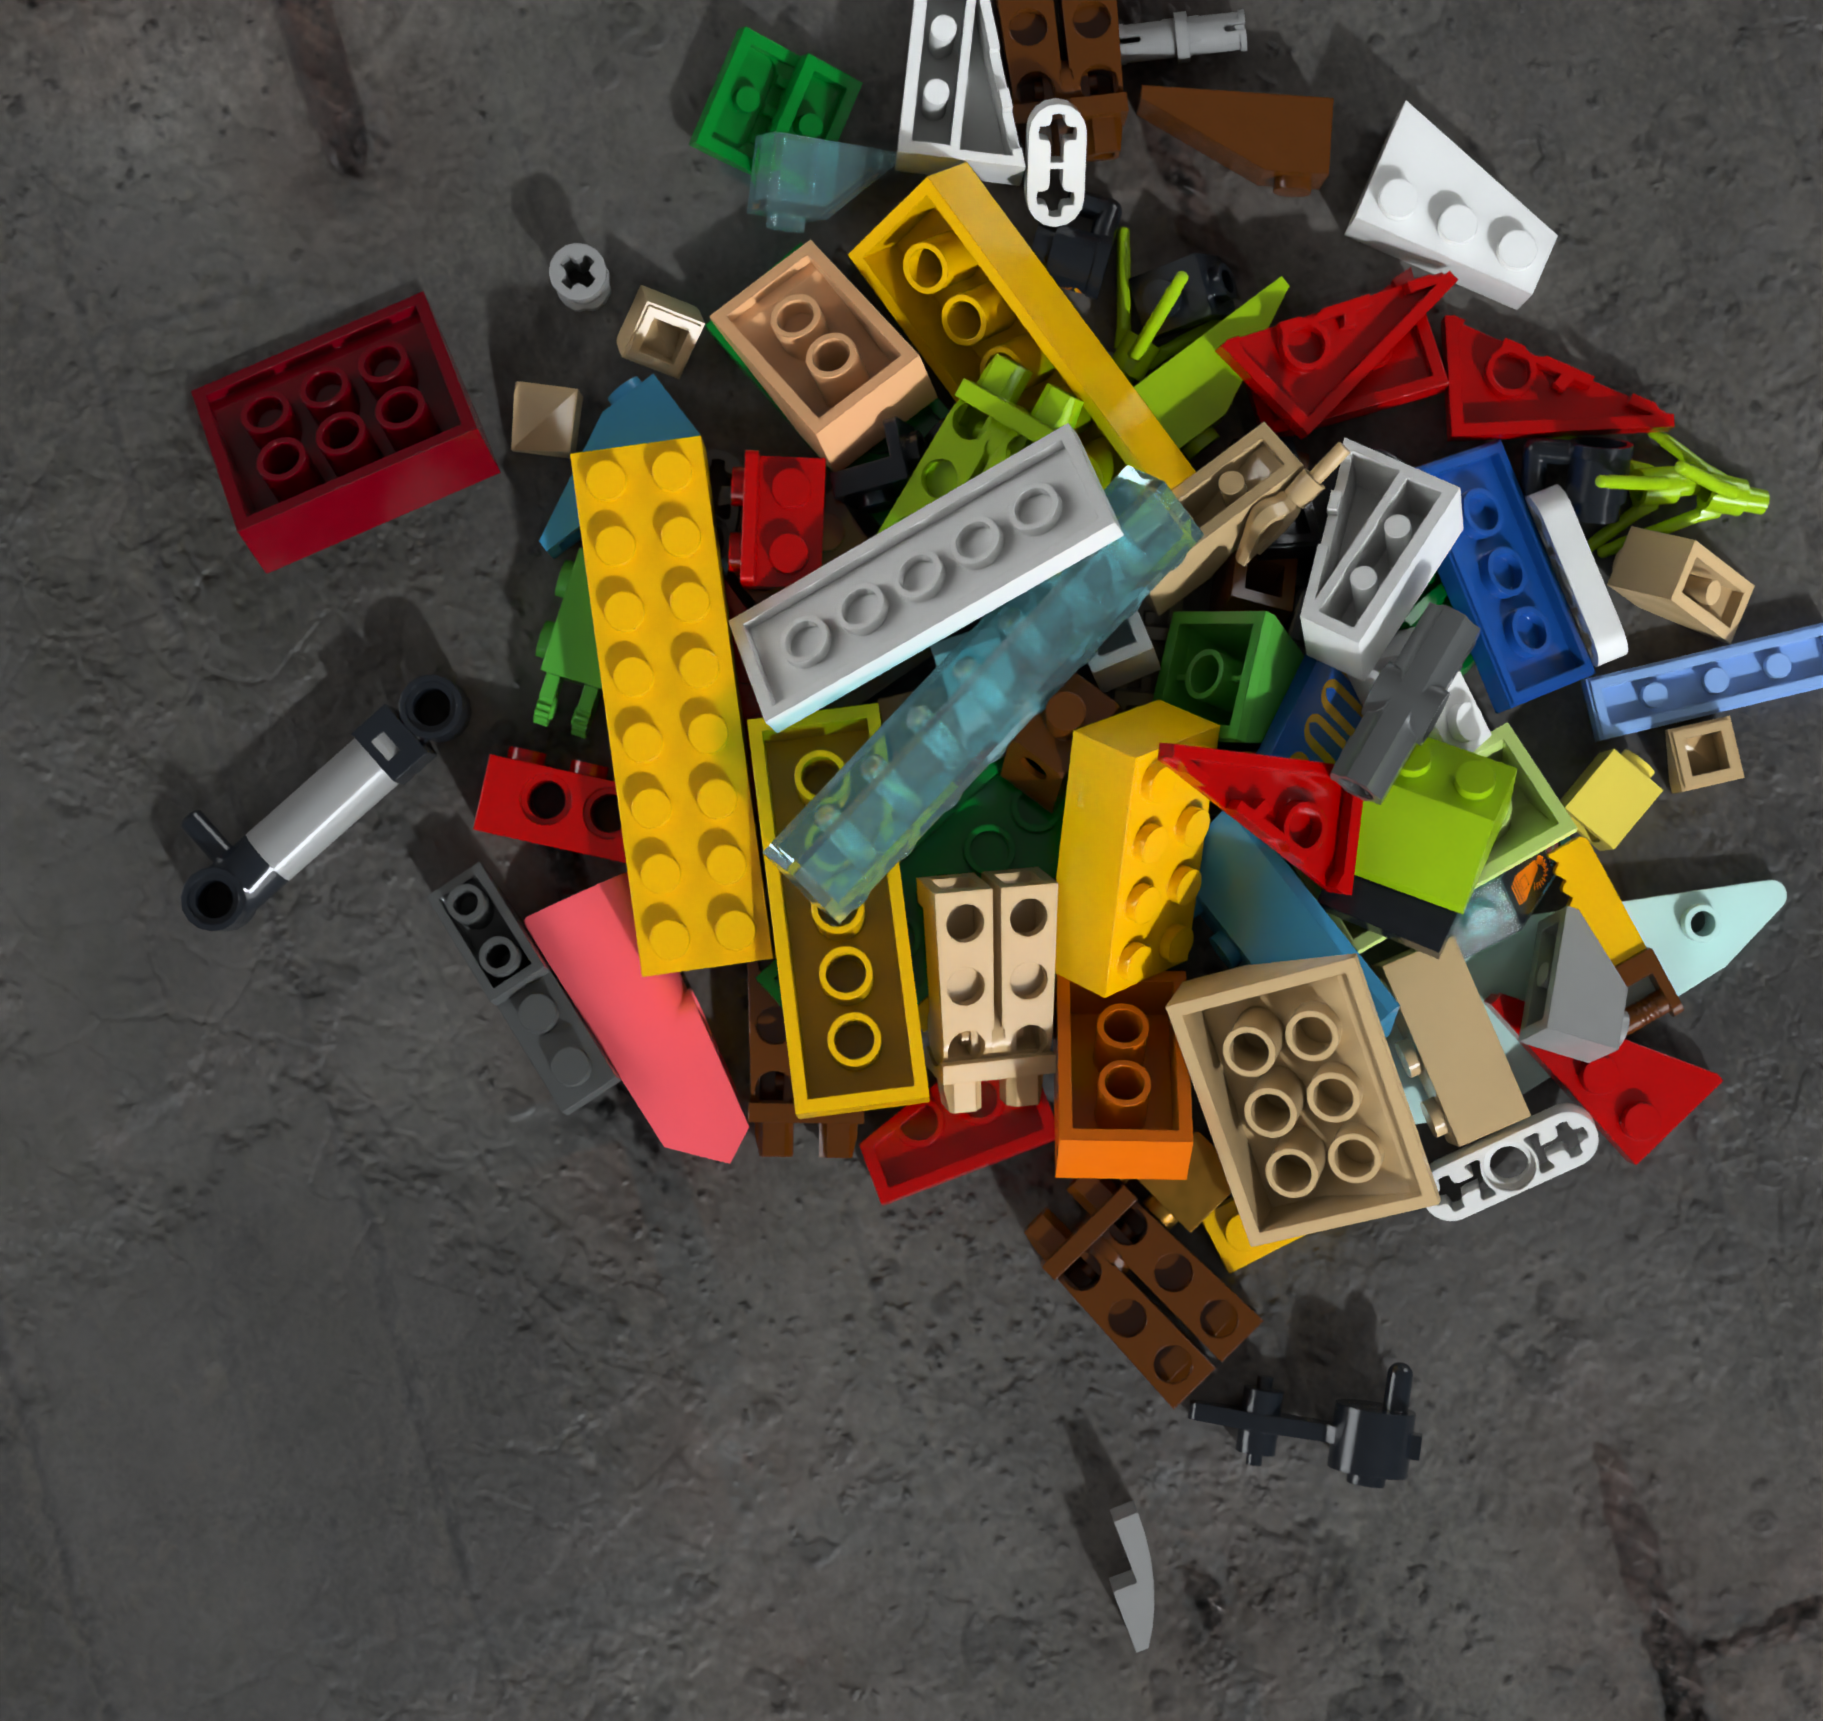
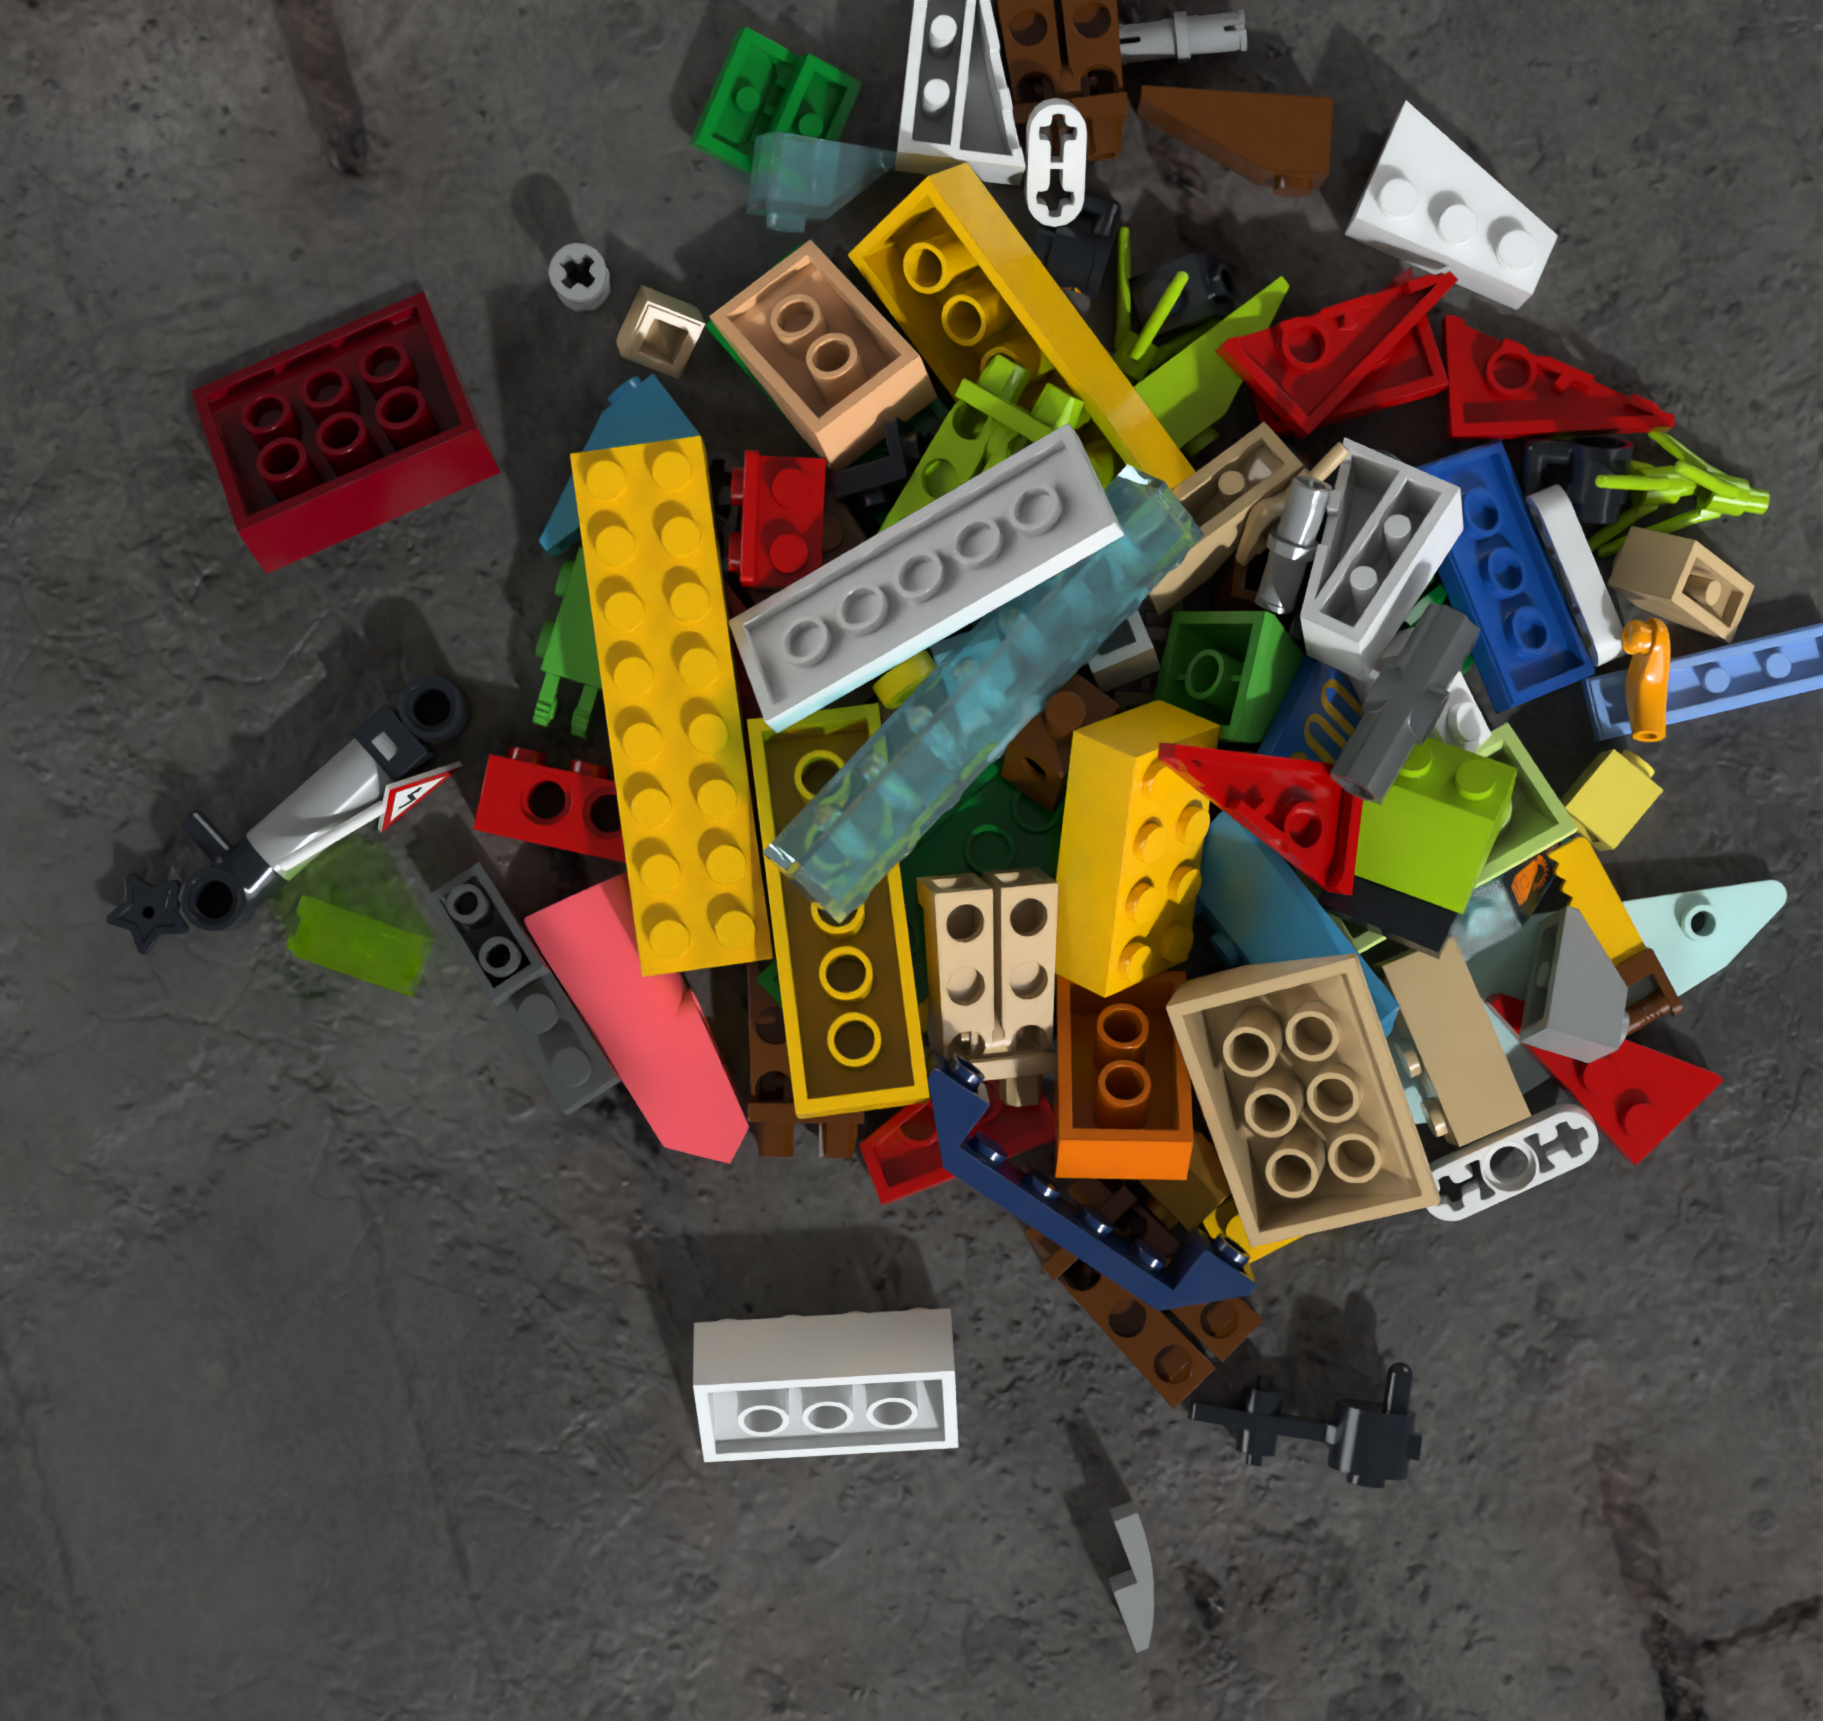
(166, 917): none -> black plate
(360, 945): none -> clear neon green hinge
(397, 800): none -> white piece
(545, 419): tan slope -> none
(825, 1384): none -> white slope
(903, 679): none -> yellow tile
(1197, 1274): none -> dark blue slope
(1293, 544): none -> light grey pin
(1647, 677): none -> light orange arm
(1702, 755): tan slope -> none

